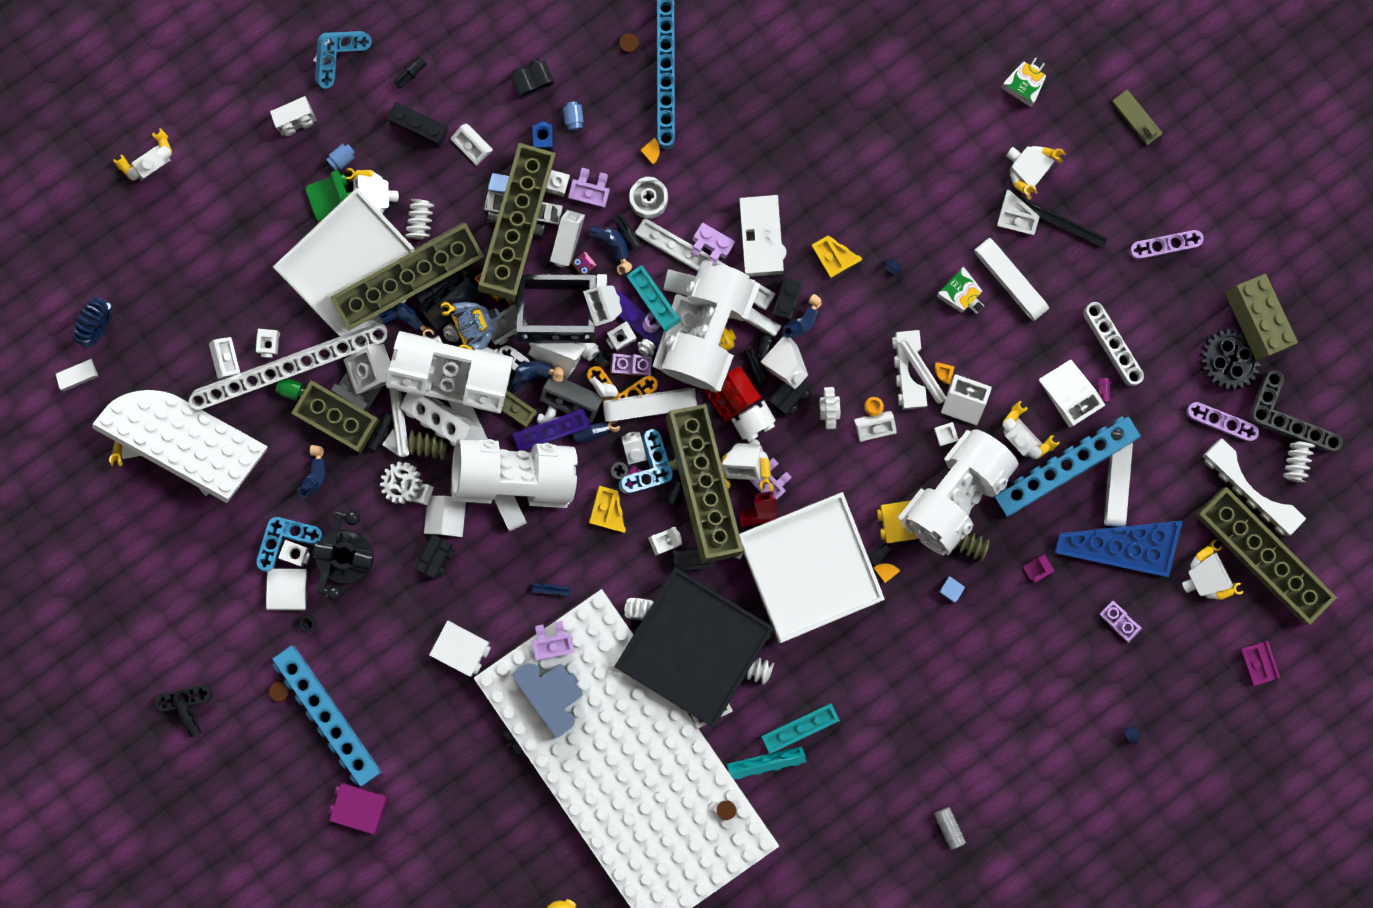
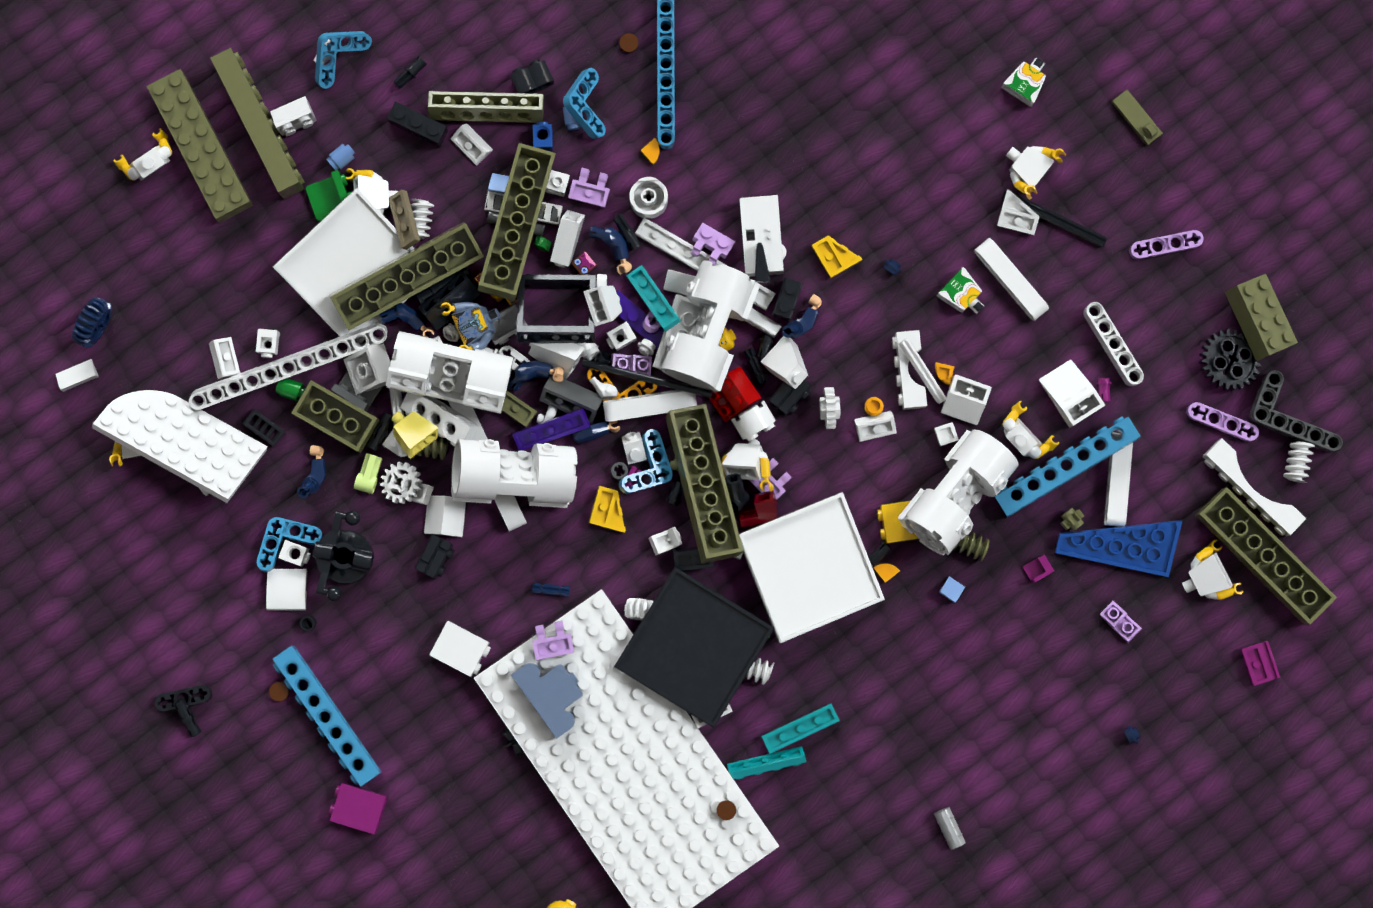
(199, 146): none -> olive brick
(250, 417): none -> black slope
(257, 123): none -> olive brick
(367, 477): none -> yellowish green piece
(404, 219): none -> dark tan plate
(413, 432): none -> light yellow torso
(486, 106): none -> olive brick
(542, 244): none -> green axle
(575, 103): none -> dark azure beam
(647, 378): none -> black piece
(738, 496): none -> black piece
(761, 268): none -> black slope
(1072, 519): none -> olive gear

